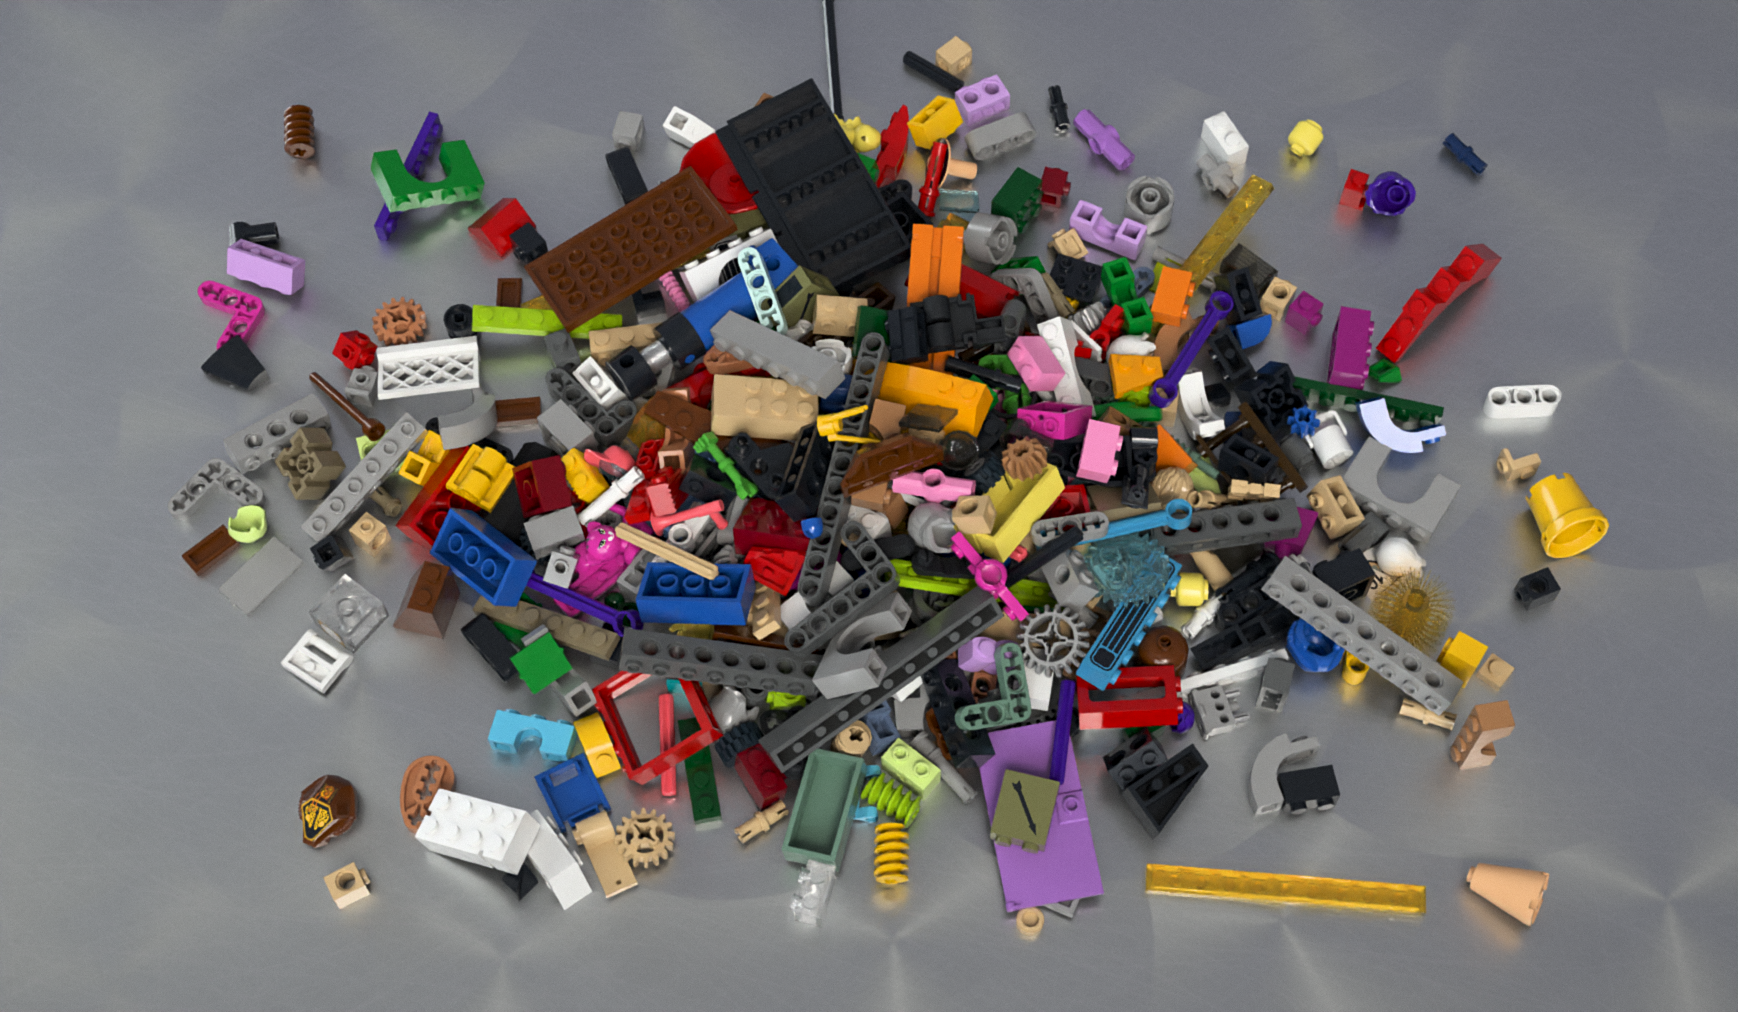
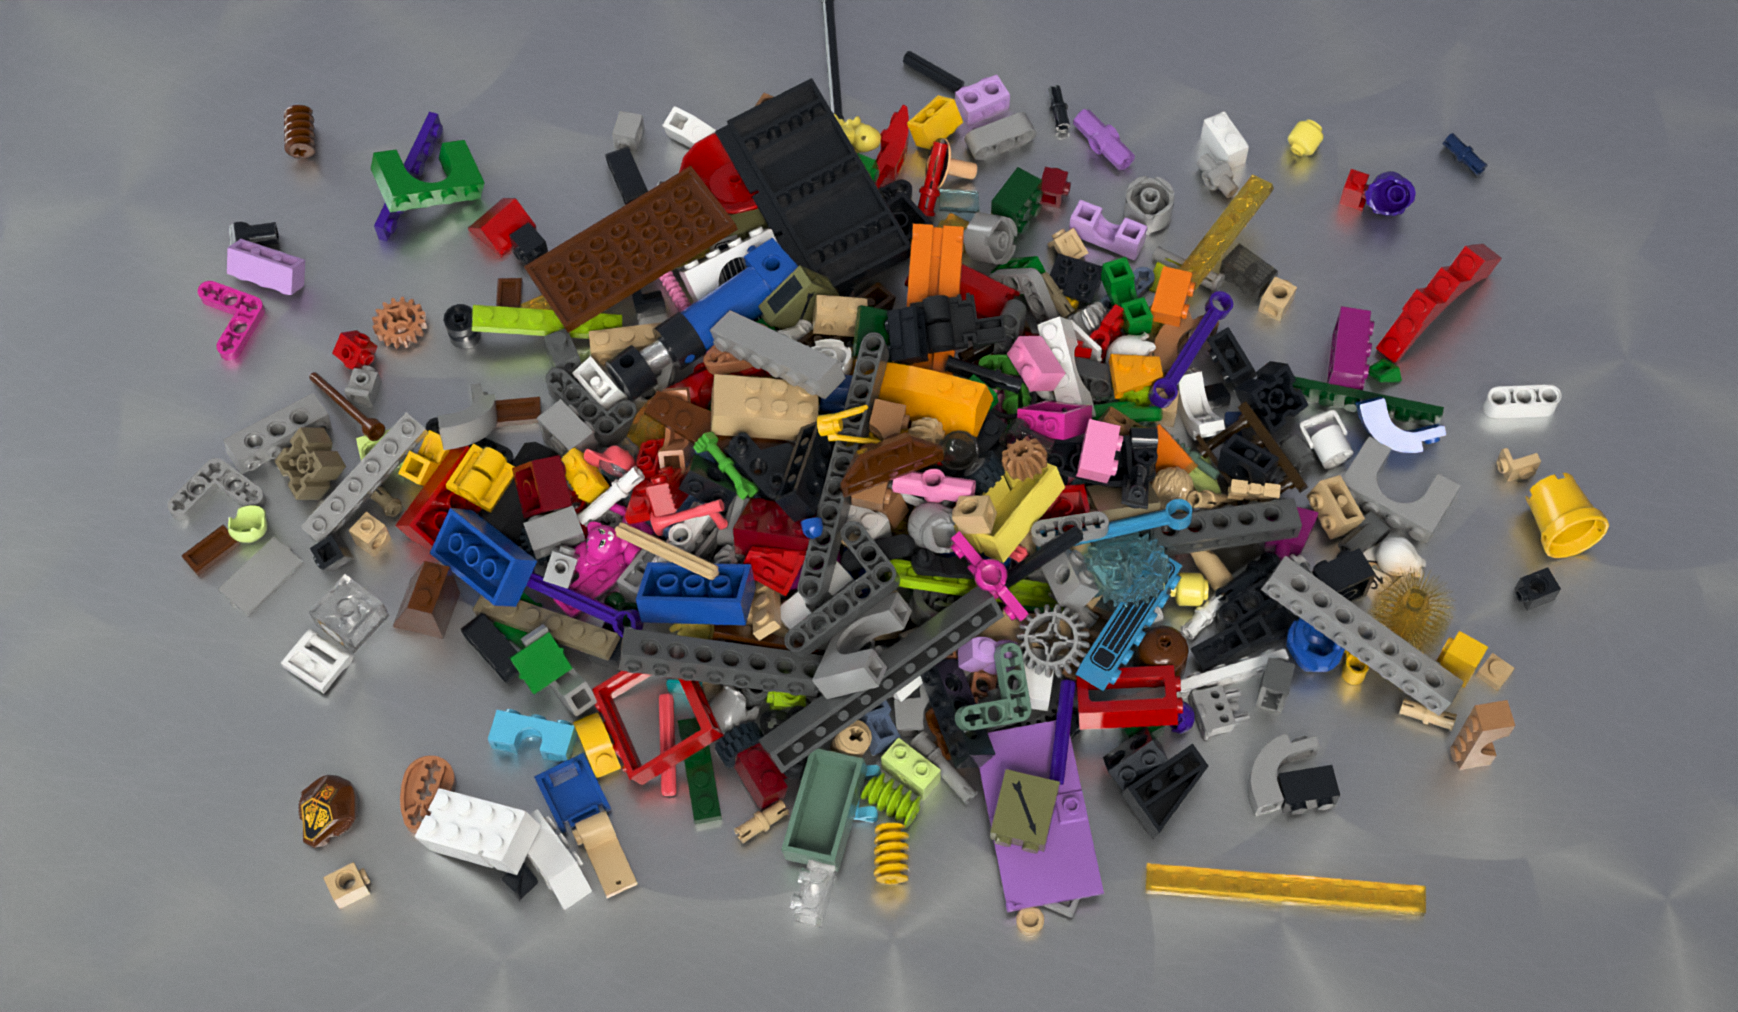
(236, 365): black slope -> none
(427, 357): white fence -> none
(644, 826): tan gear -> none
(765, 291): light aqua beam -> none
(928, 417): clear smoke piece -> none
(954, 56): tan brick -> none
(1243, 293): black brick -> none
(1251, 330): blue brick -> none
(1304, 313): magenta brick -> none
(1307, 422): blue gear -> none
(1510, 889): light nougat cone -> none

